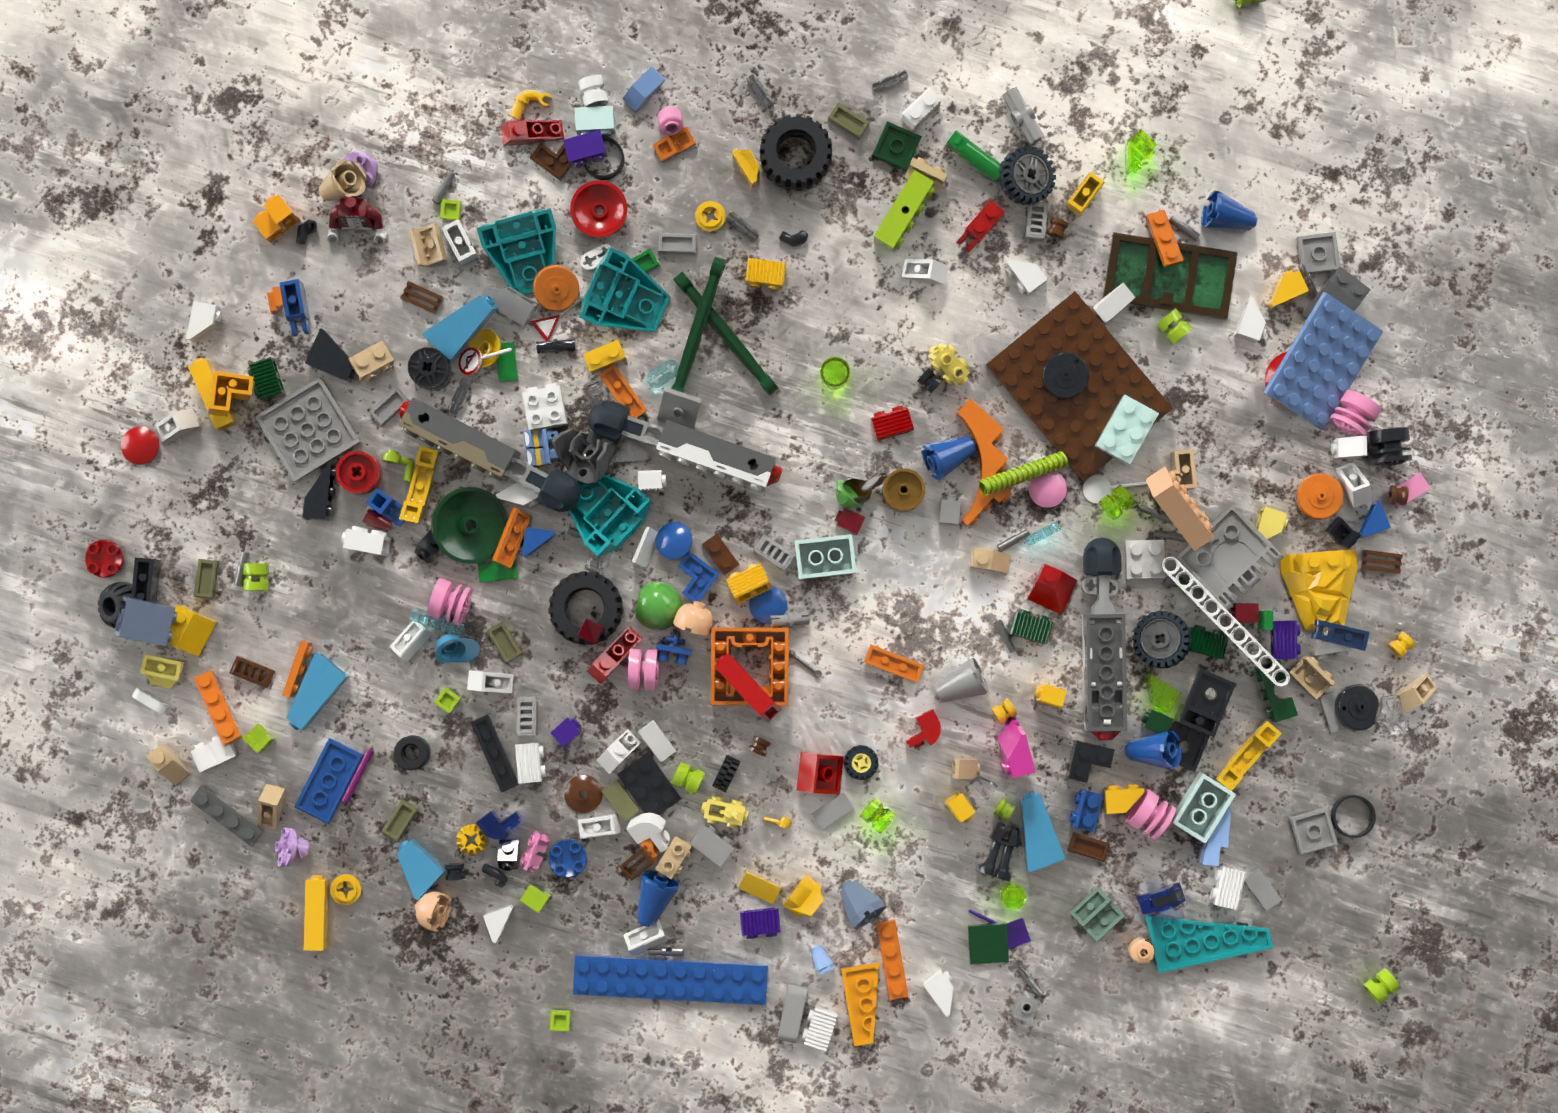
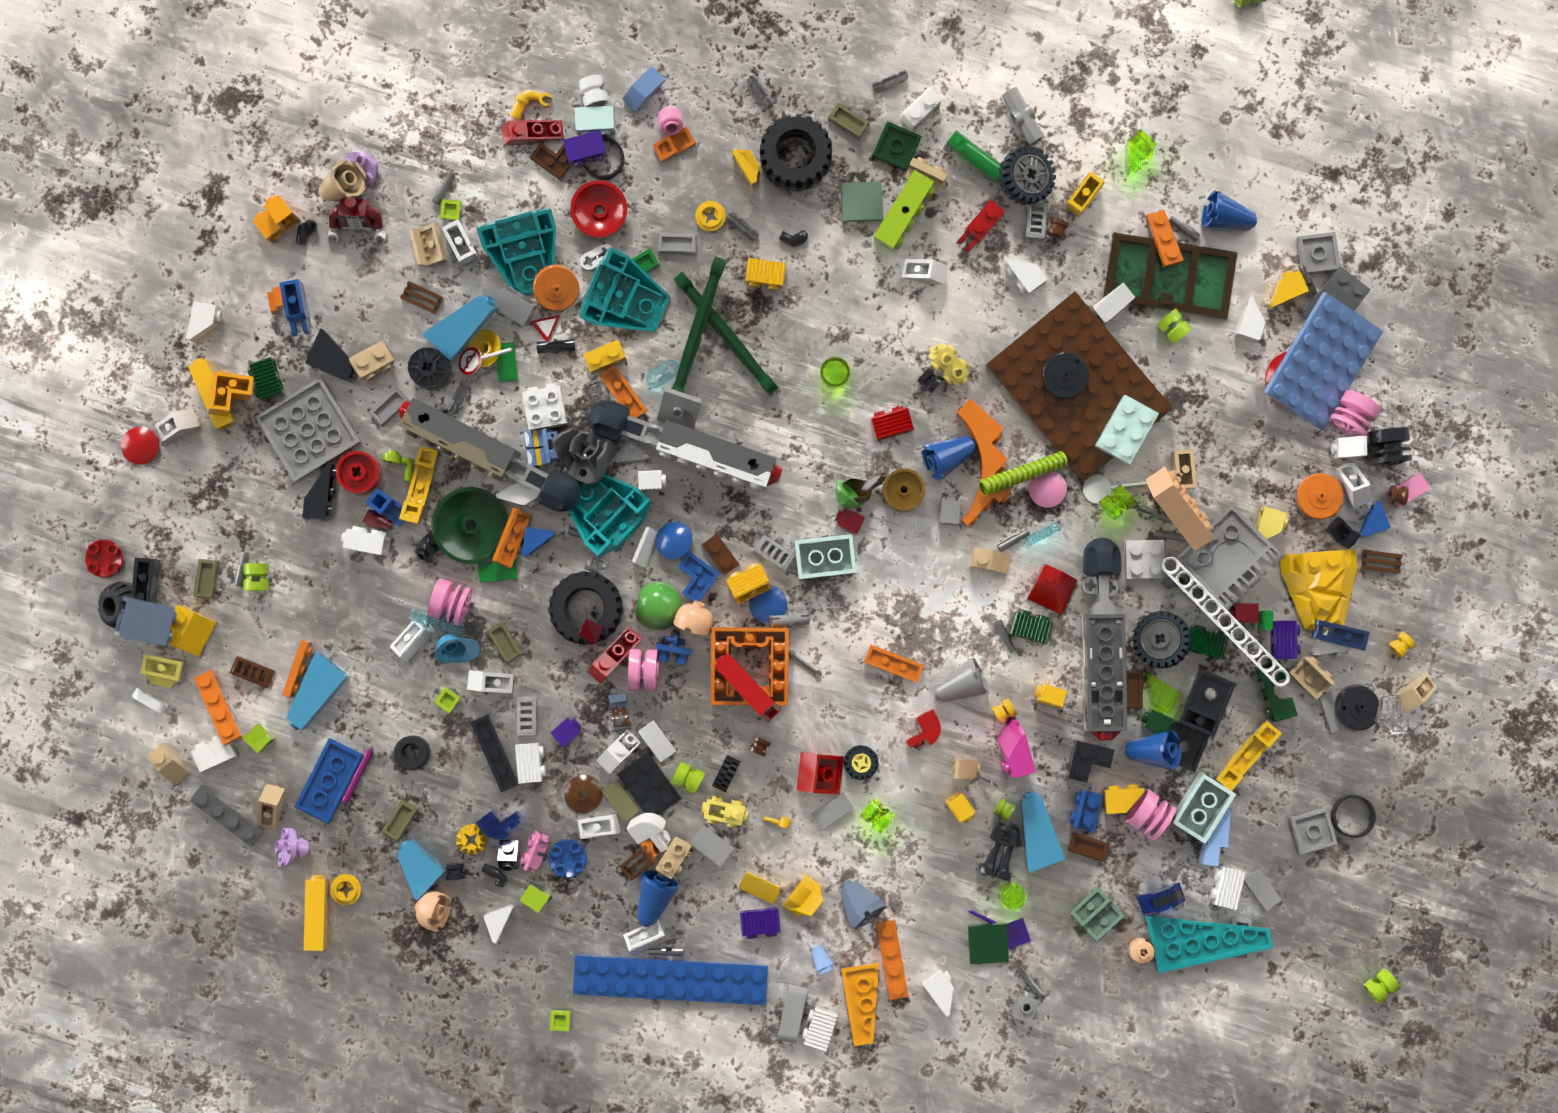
(619, 711): none -> leg
(861, 201): none -> sand green slope
(1134, 684): none -> reddish brown tile

